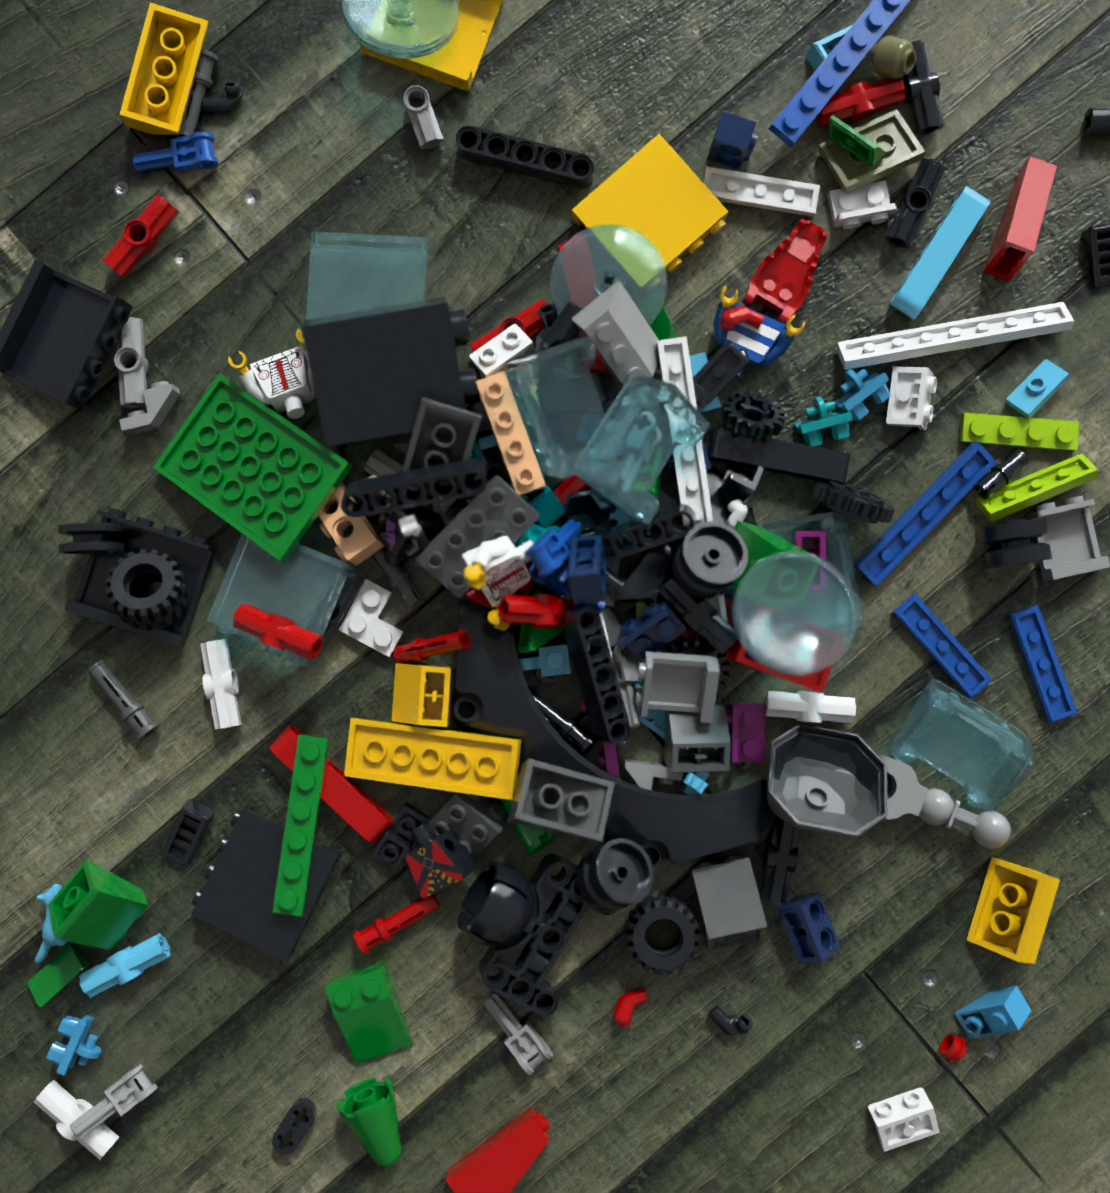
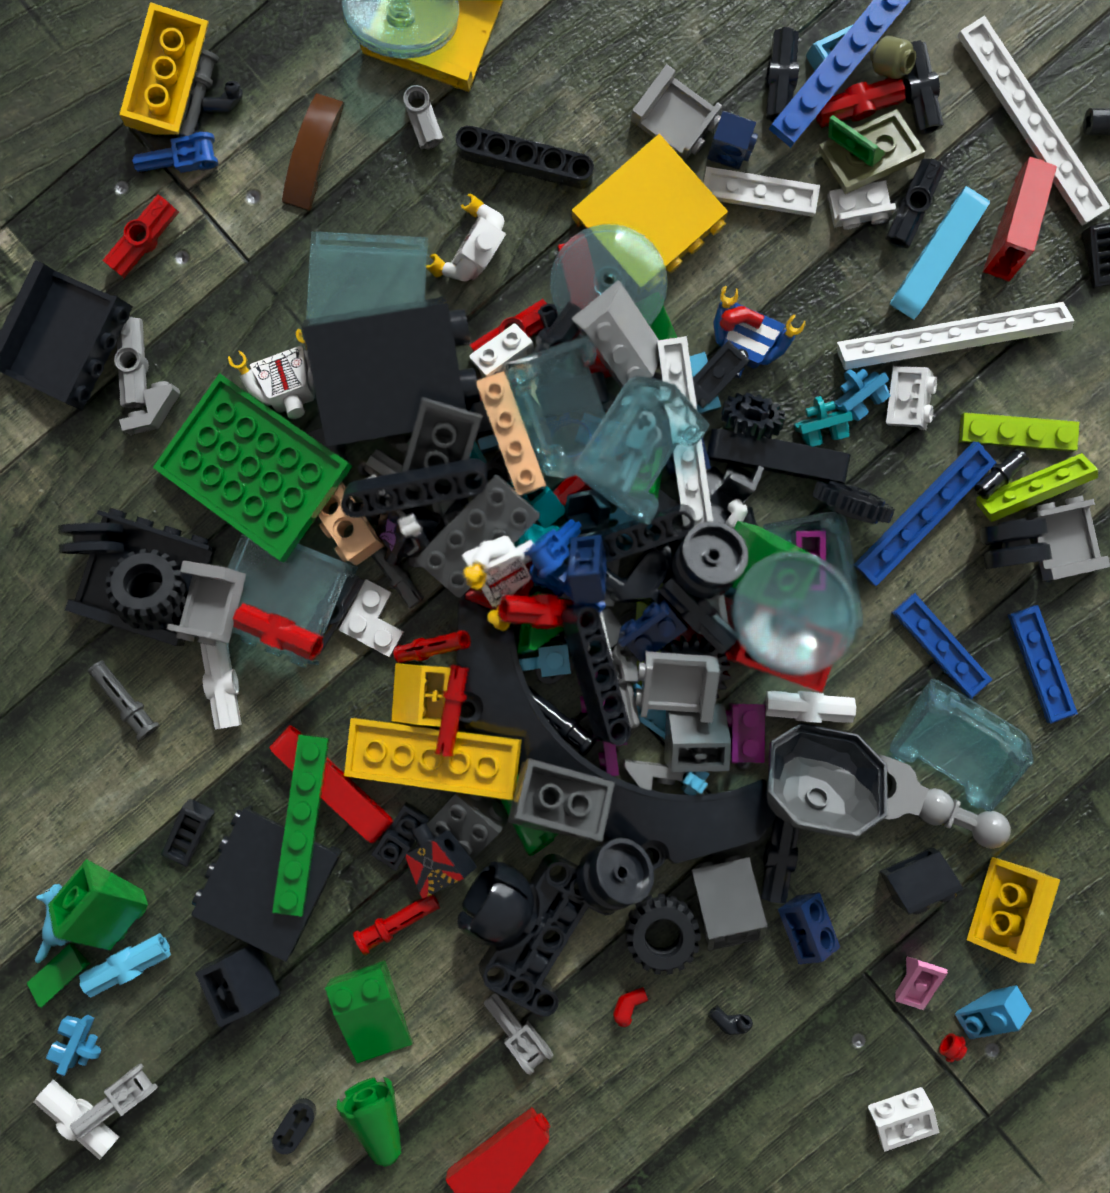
(209, 603): none -> light grey panel
(237, 983): none -> black slope
(310, 150): none -> reddish brown slope
(451, 711): none -> red pin
(476, 248): none -> white torso
(676, 114): none -> light grey panel
(782, 71): none -> black piece
(787, 273): red animal -> none
(919, 983): none -> bright pink slope
(921, 881): none -> black slope
(1032, 119): none -> white plate
(1037, 388): medium azure plate -> none

